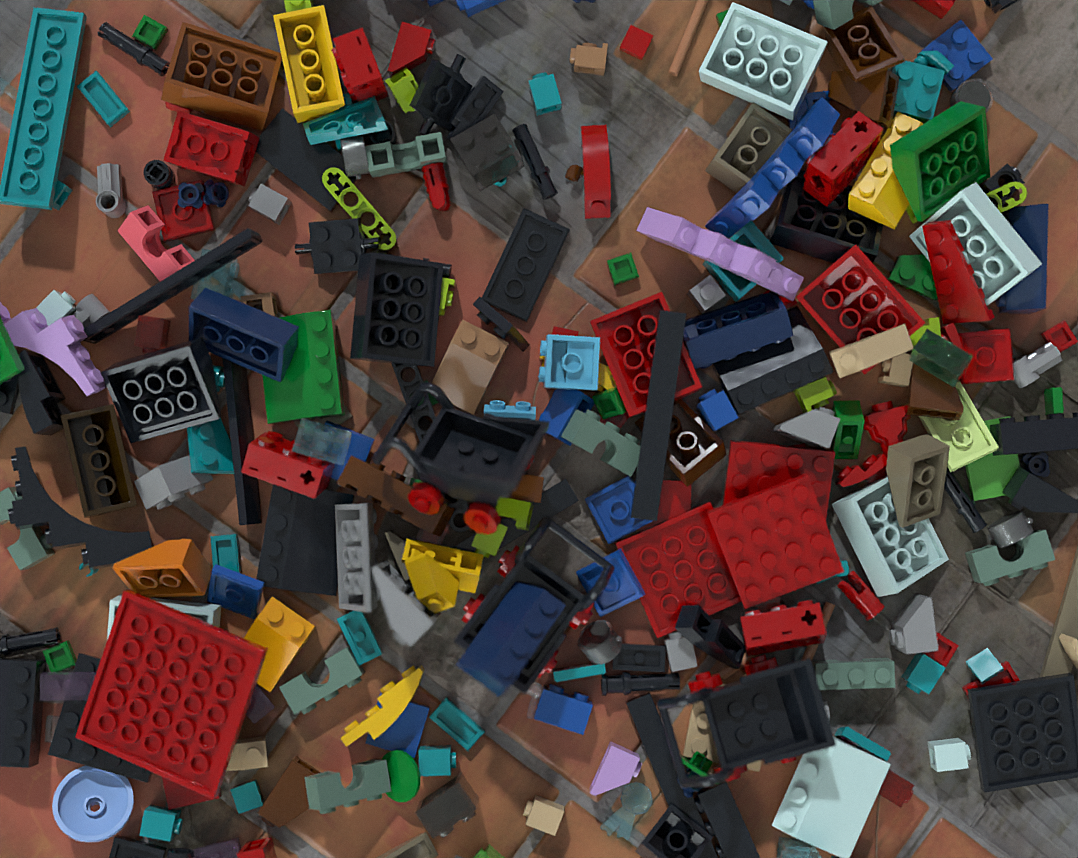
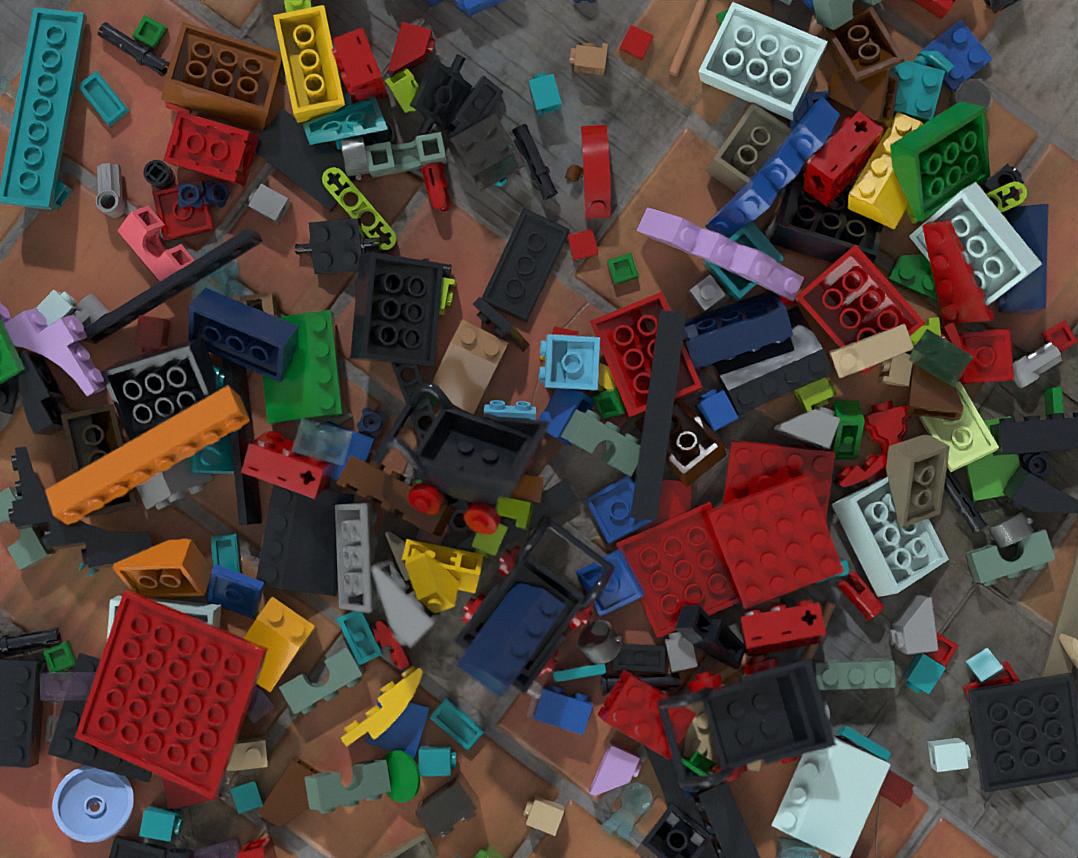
(147, 455): none -> orange brick
(367, 415): none -> dark blue plate
(383, 633): none -> red slope
(582, 245): none -> red tile
(634, 711): none -> red piece

